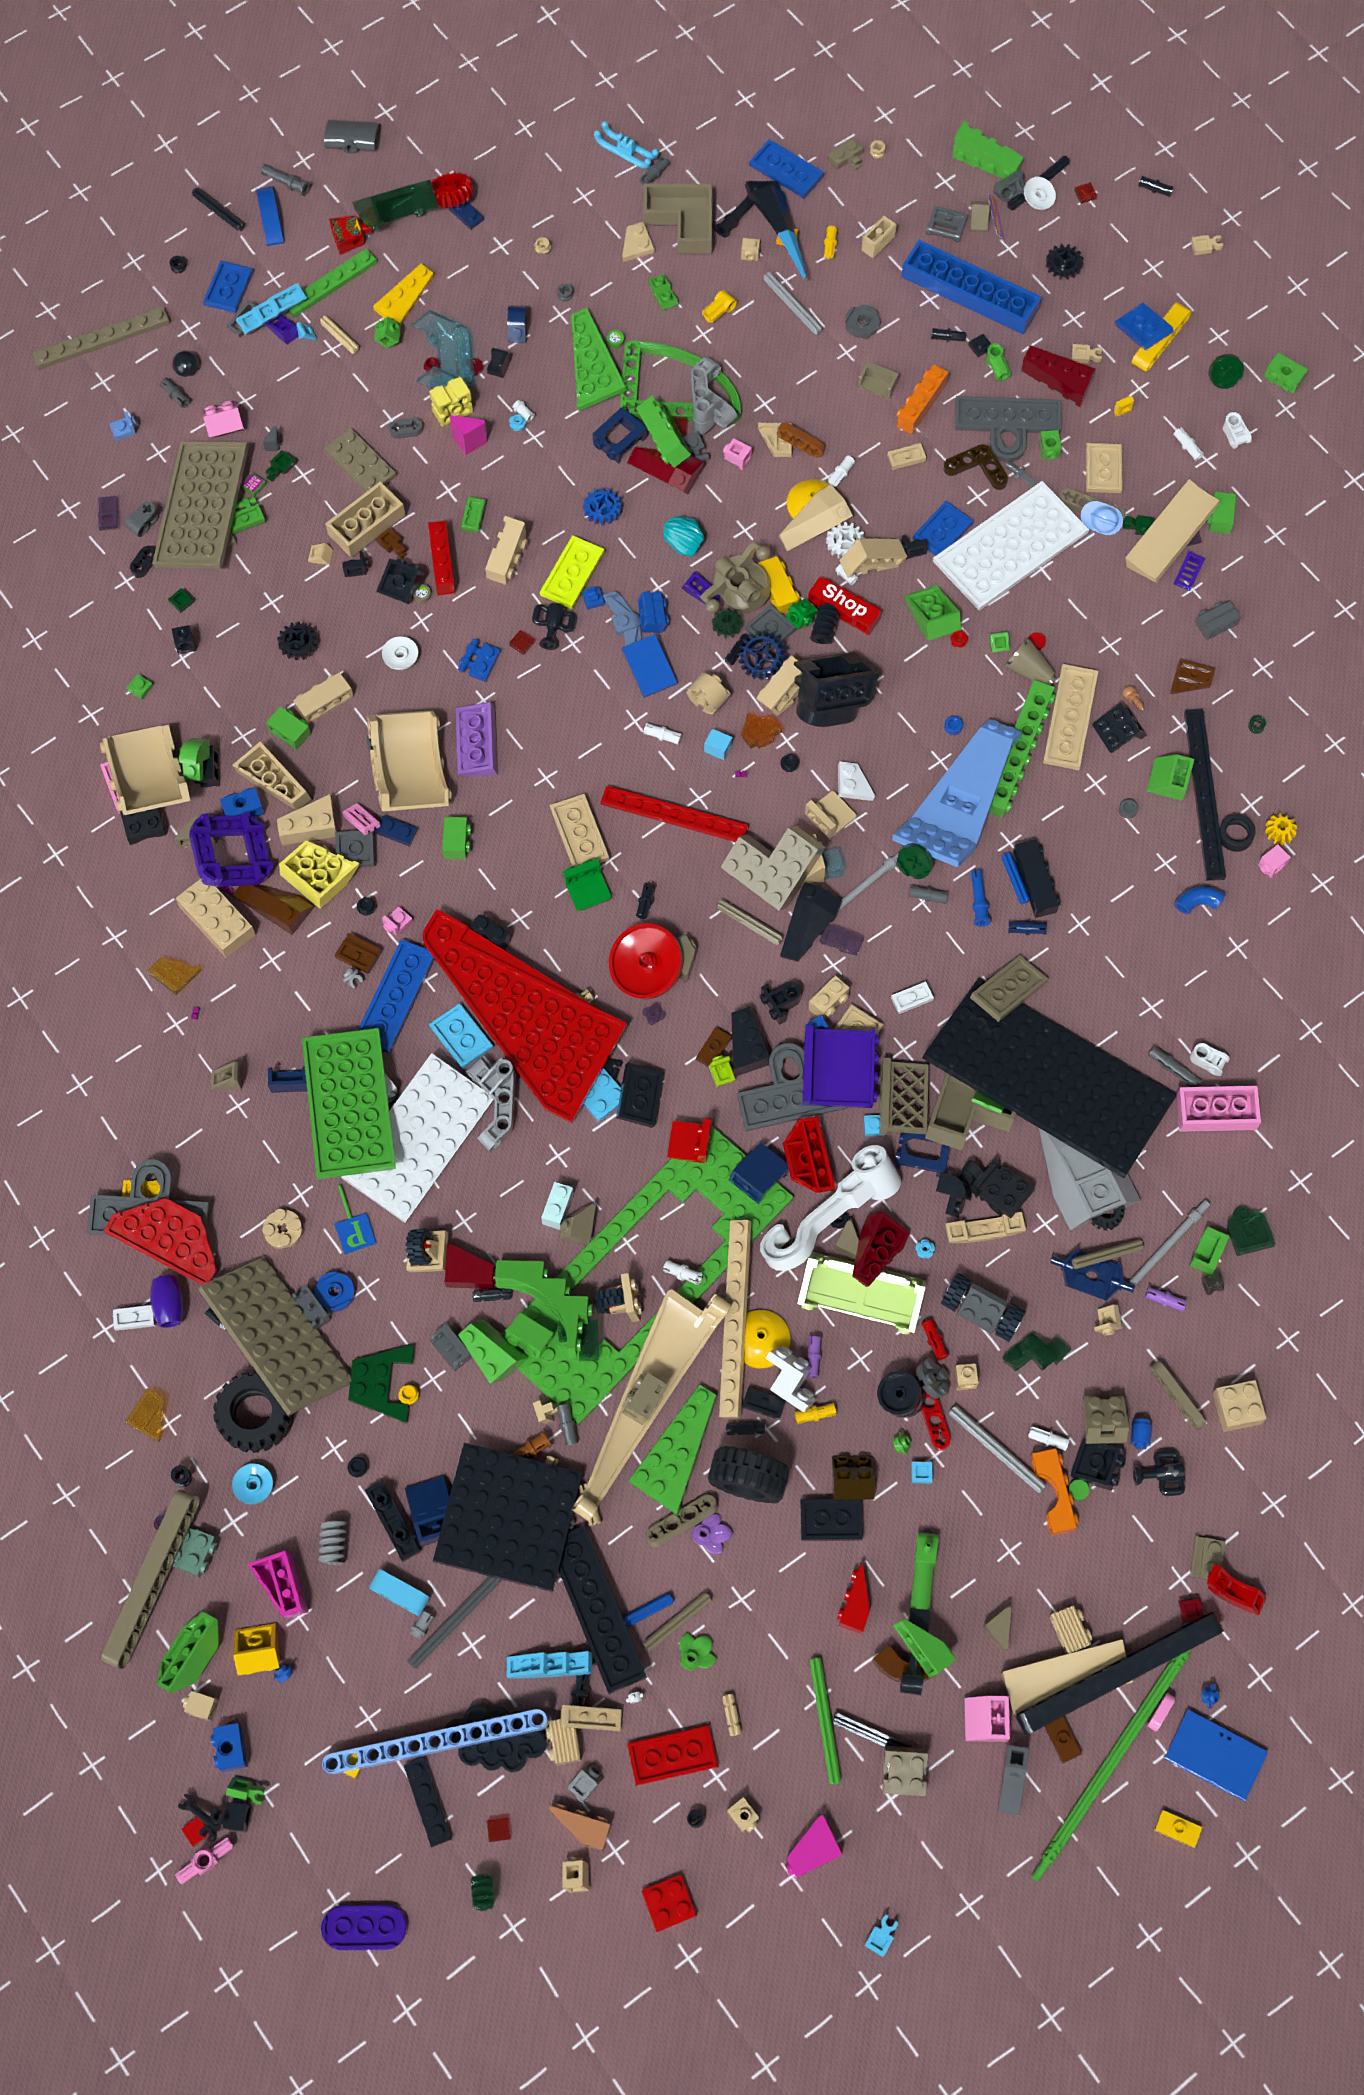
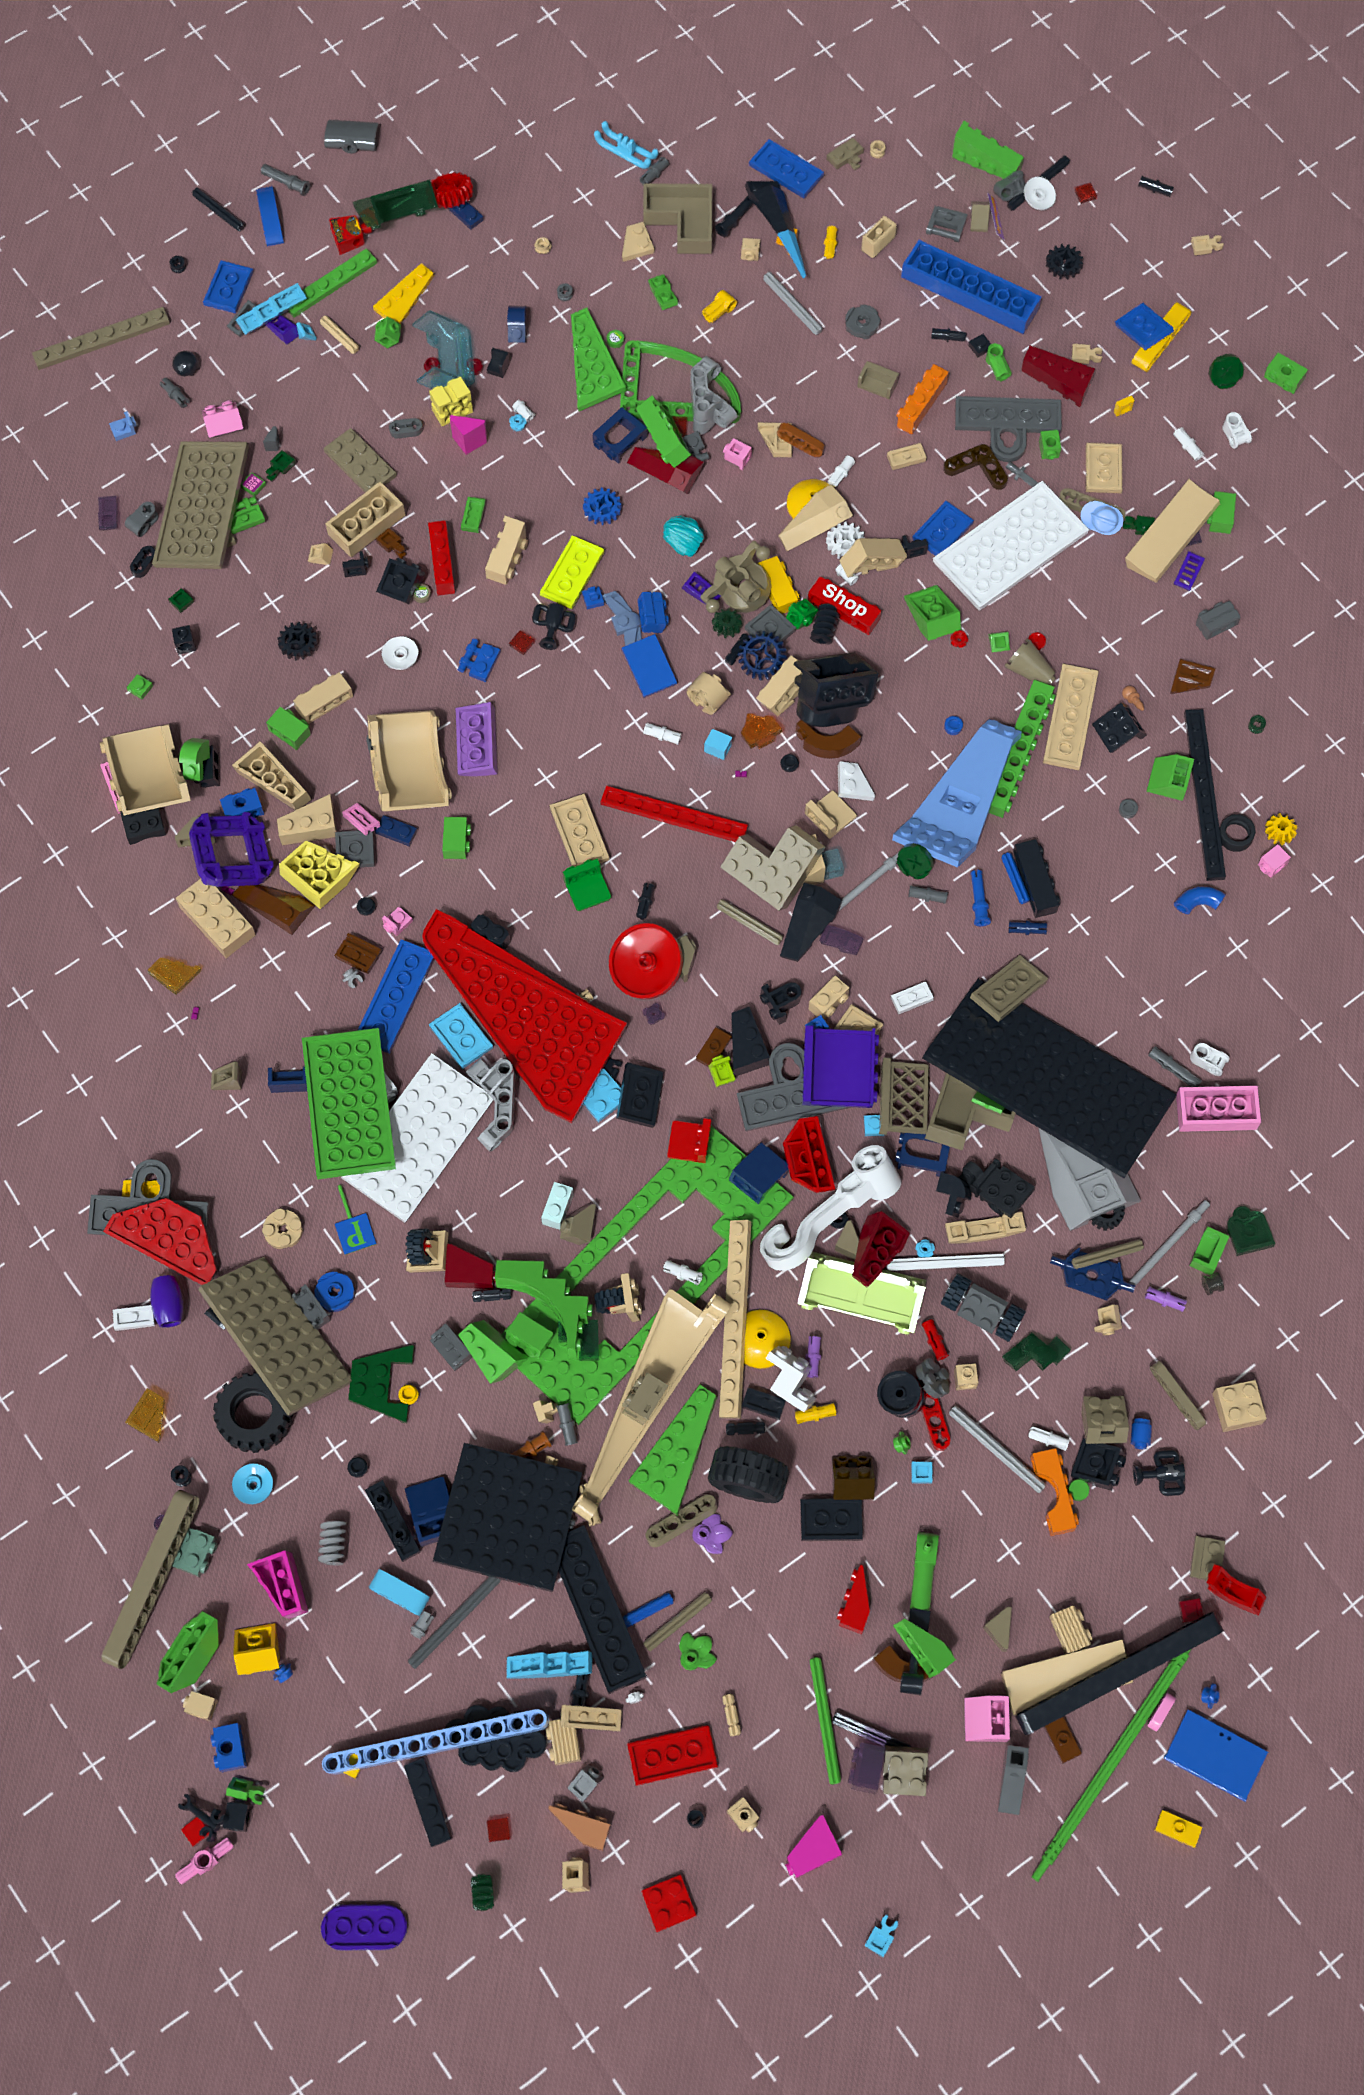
(828, 746): none -> reddish brown arch
(867, 1768): none -> clear purple brick
(946, 1262): none -> white axle

